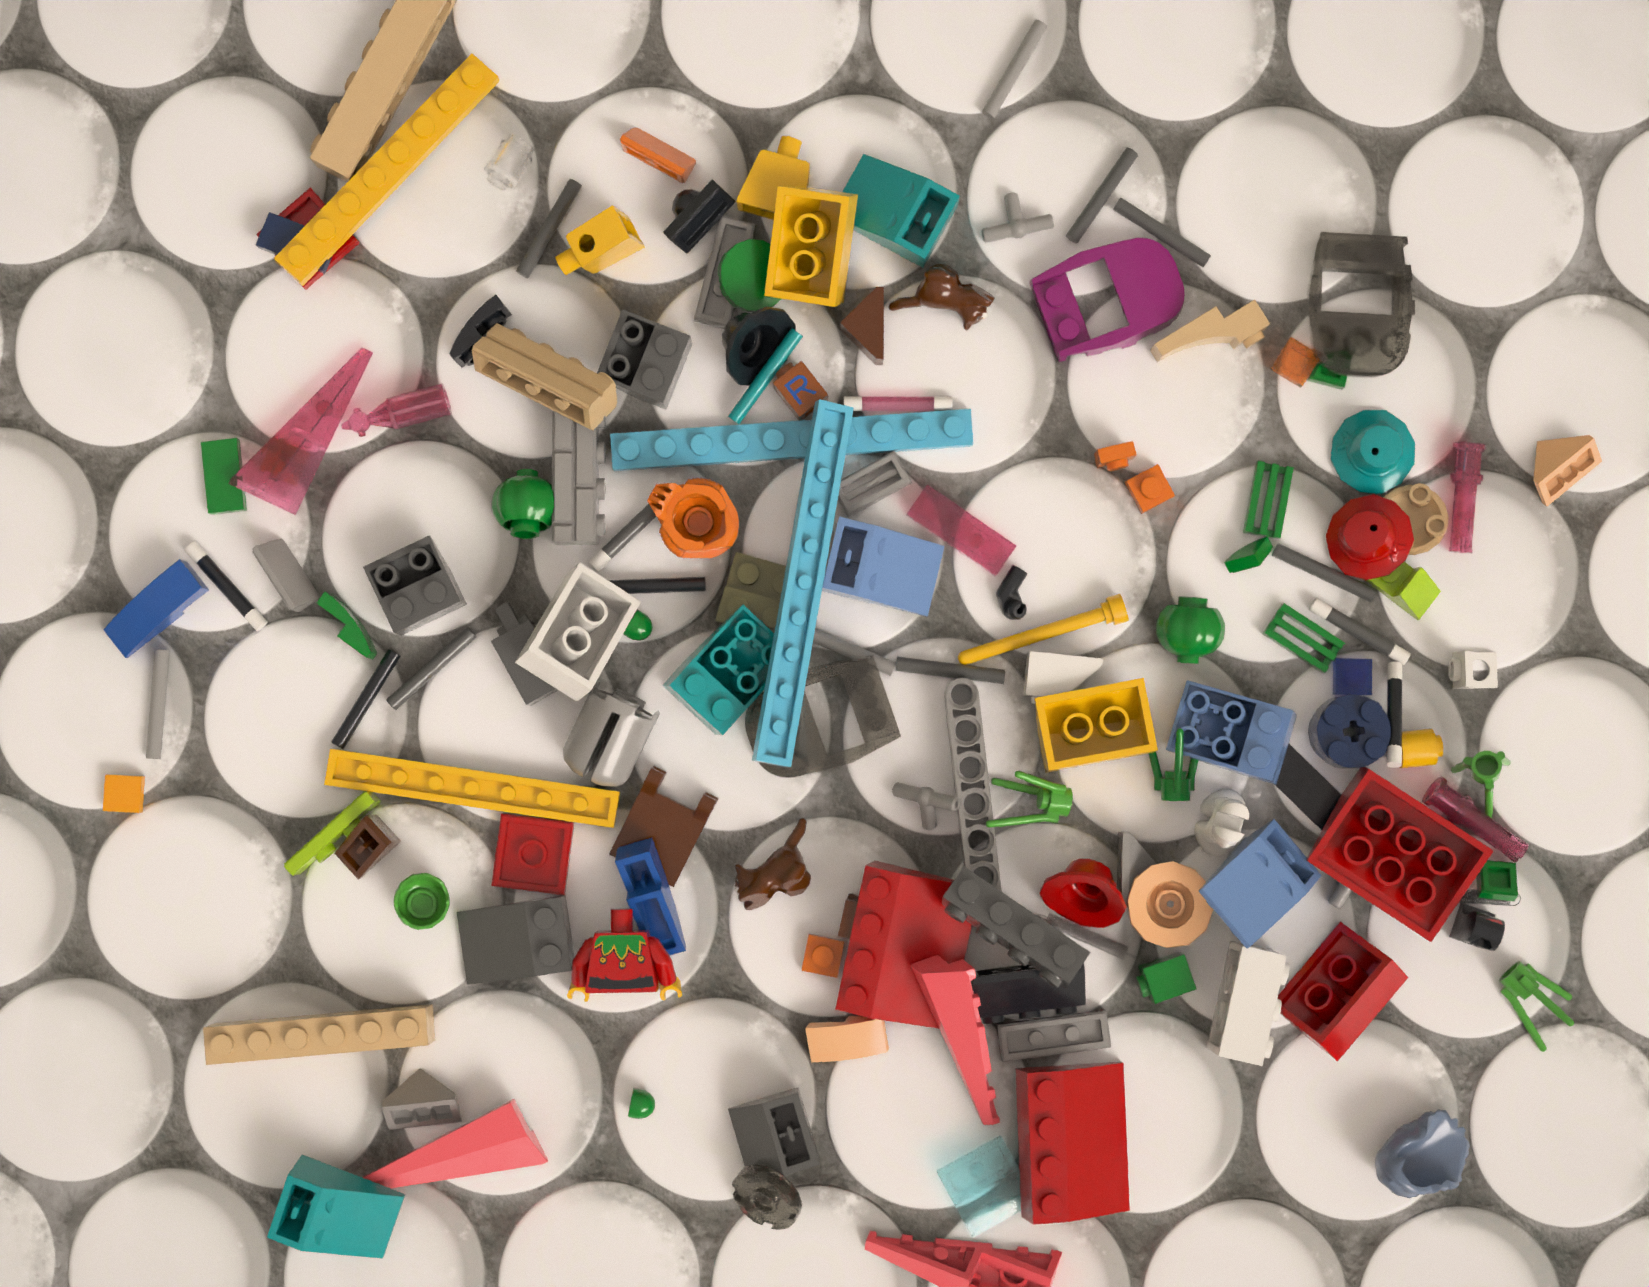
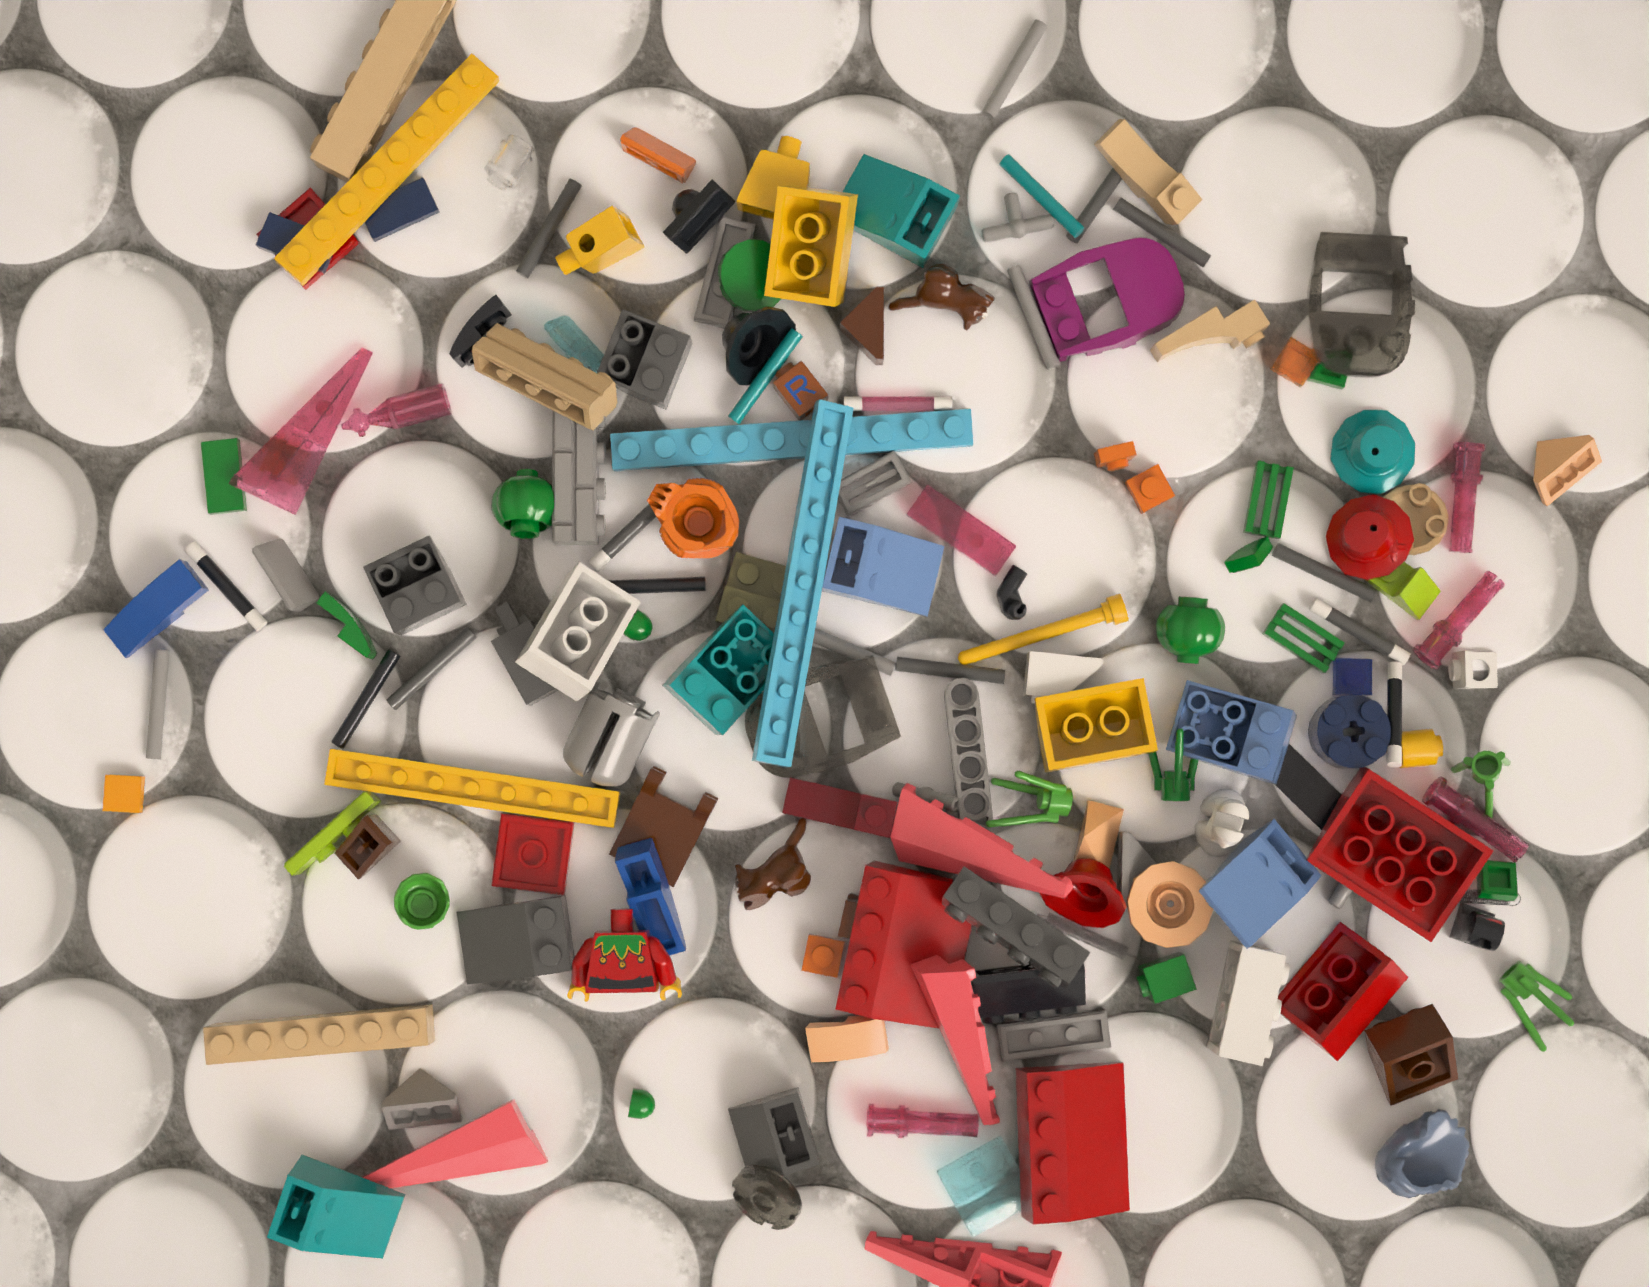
(402, 209): none -> dark blue tile
(574, 342): none -> clear light blue slope
(839, 807): none -> dark red slope
(902, 1121): none -> clear pink pin
(942, 842): none -> coral wedge
(1033, 317): none -> light grey bar
(1042, 196): none -> teal bar
(1098, 833): none -> light nougat slope
(1147, 173): none -> tan slope
(1412, 1054): none -> reddish brown slope
(1448, 632): none -> clear pink pin

